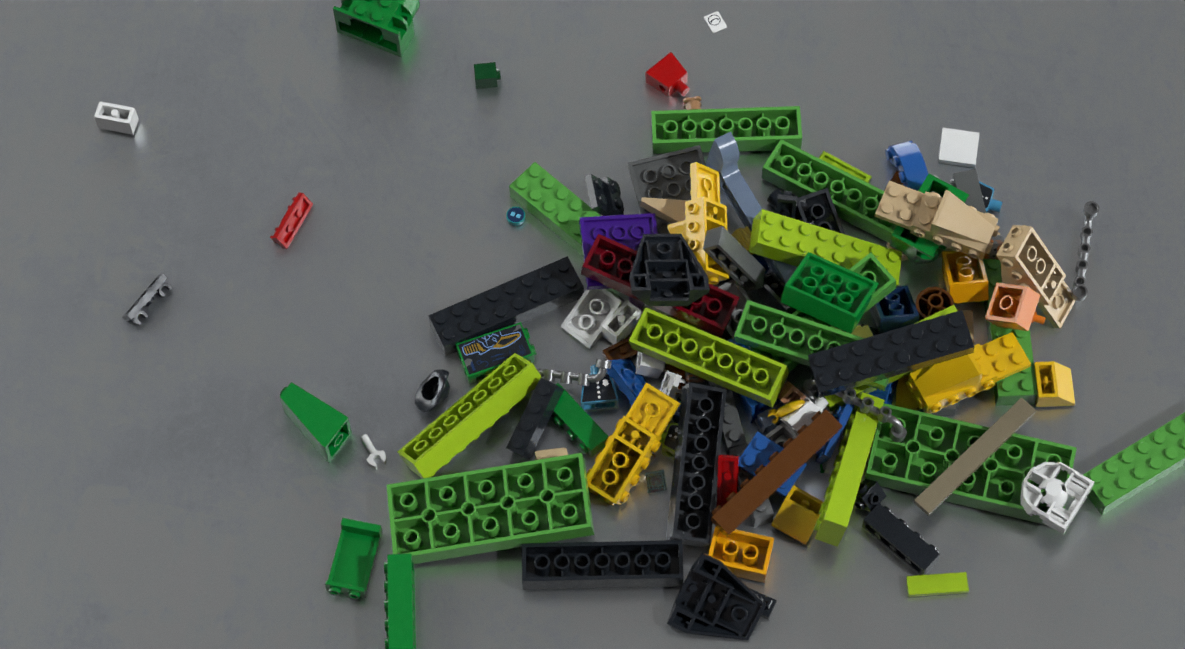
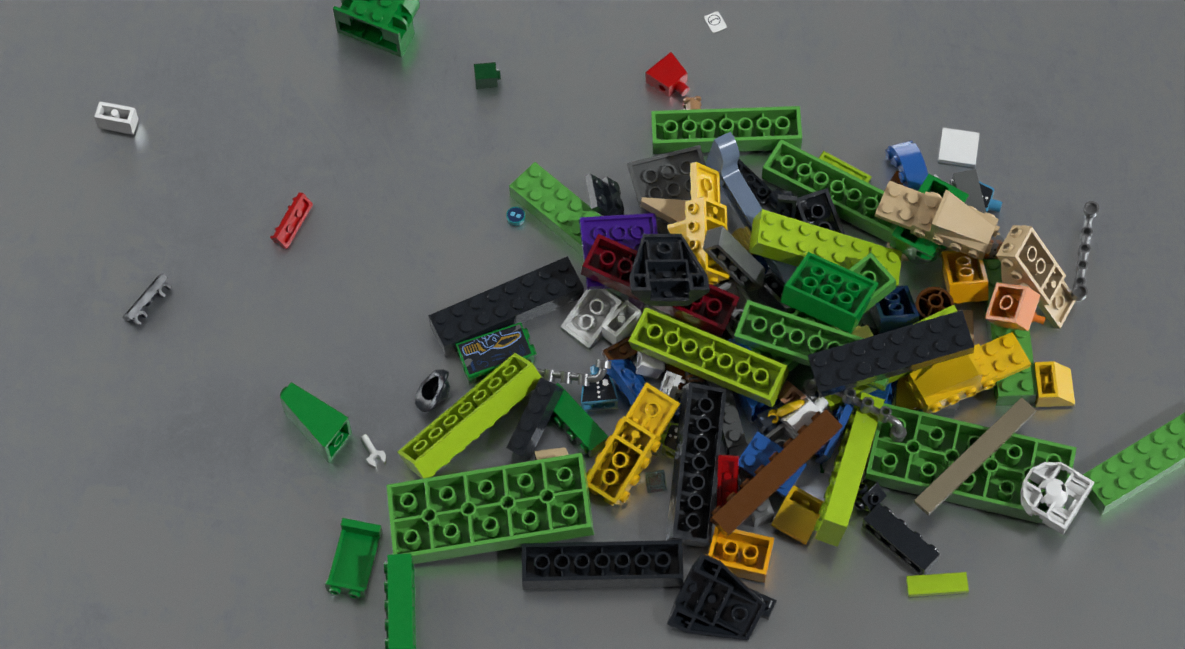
(757, 186): none -> black tile

